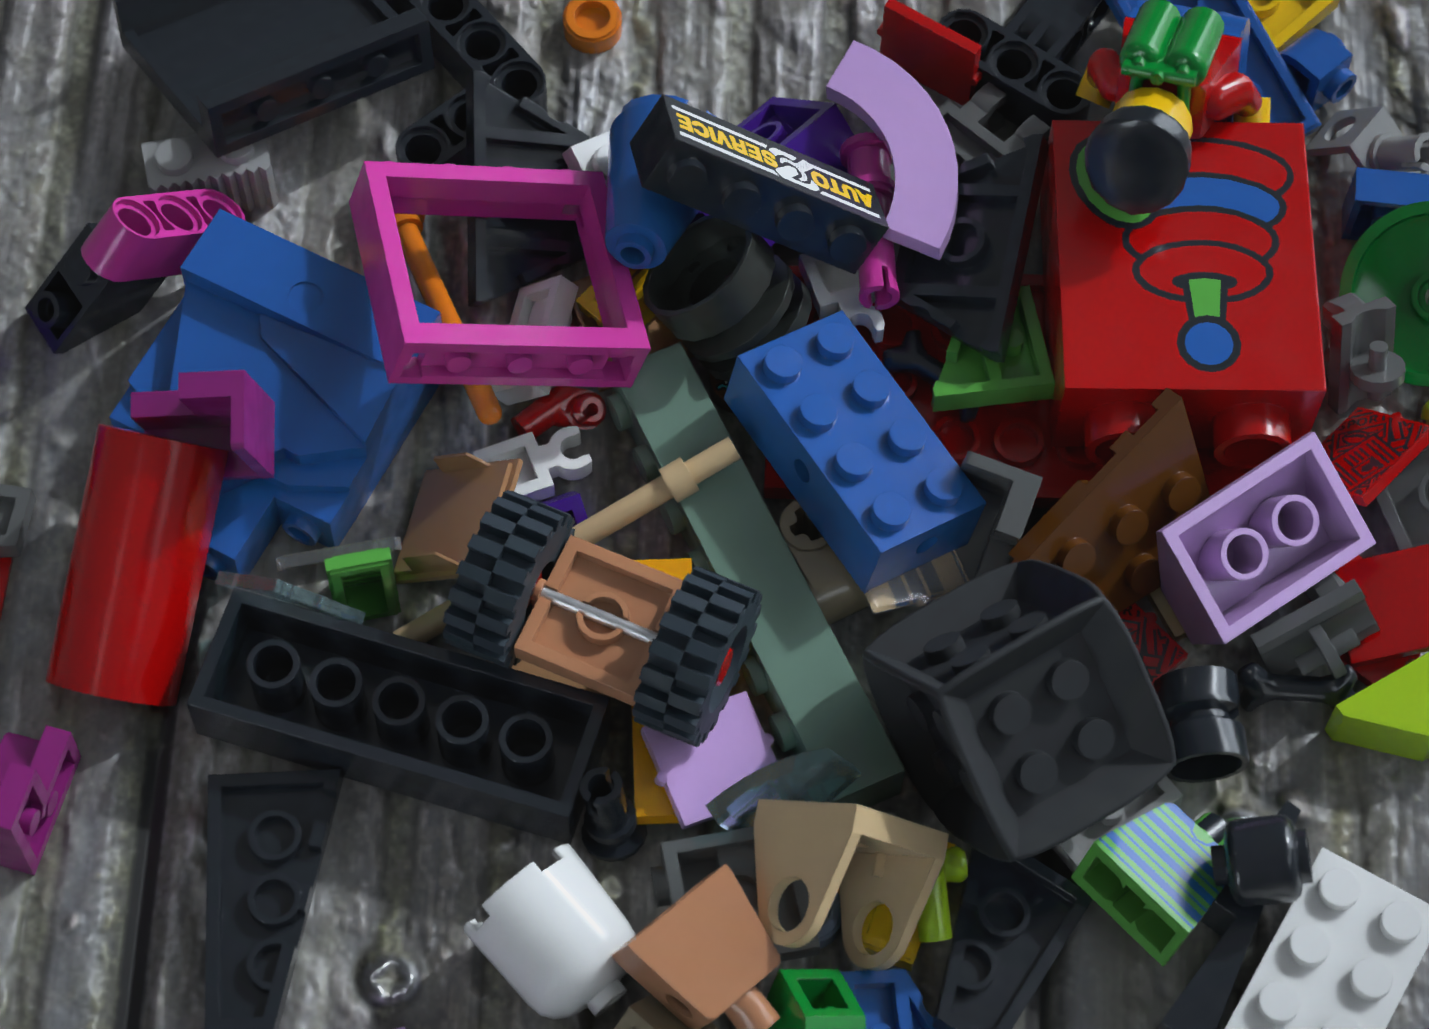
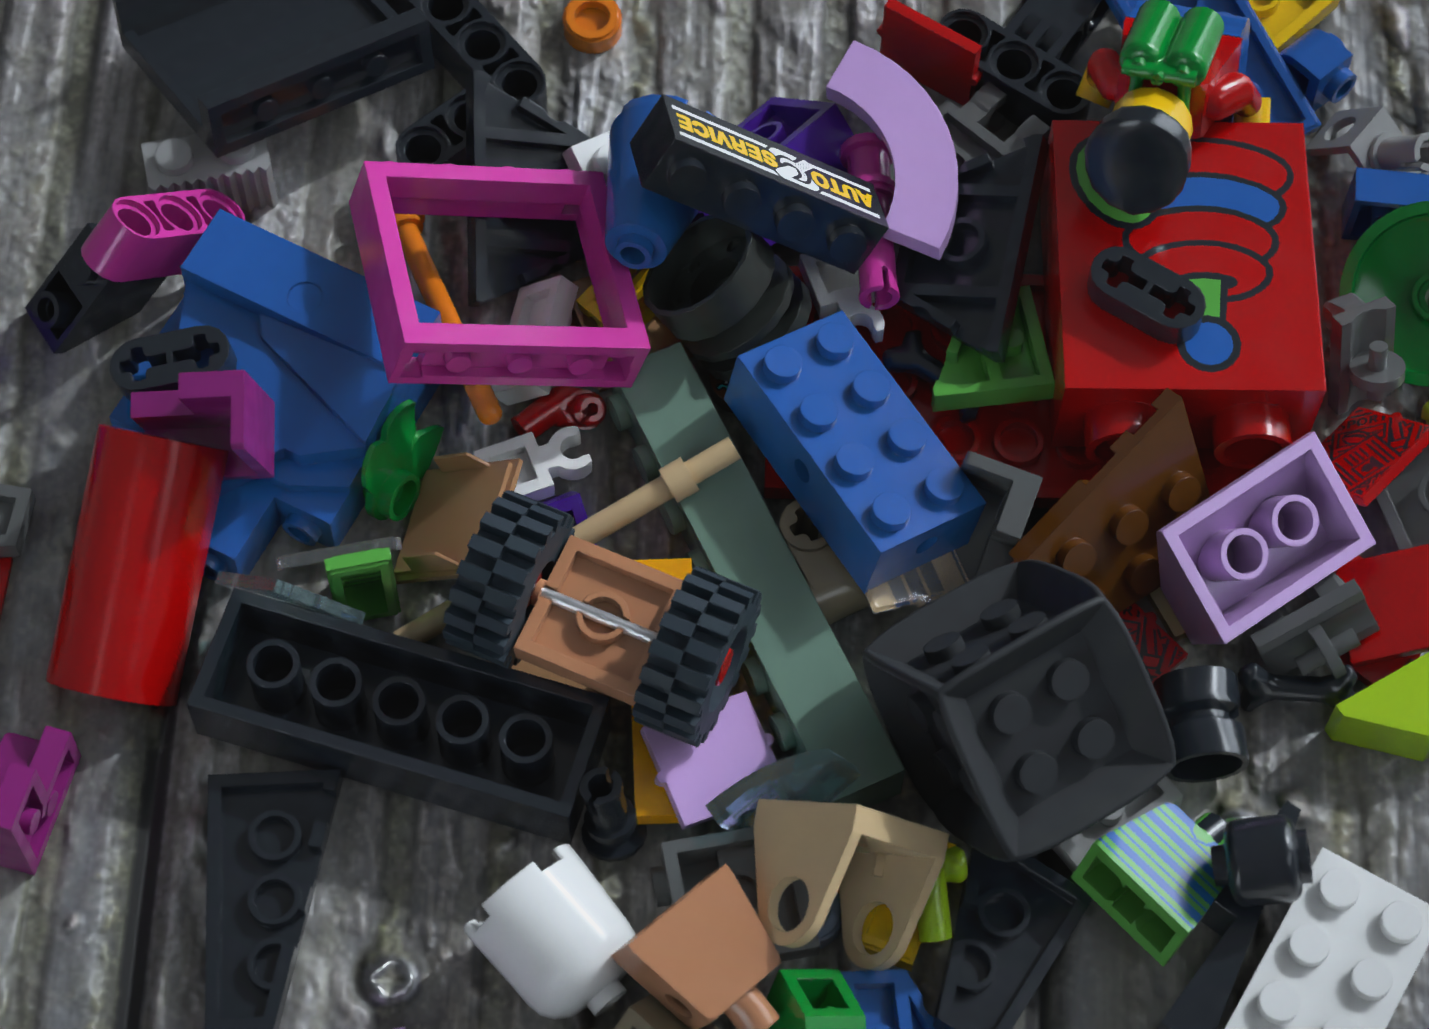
(169, 355): none -> black beam
(397, 463): none -> green plate
(1146, 295): none -> black beam

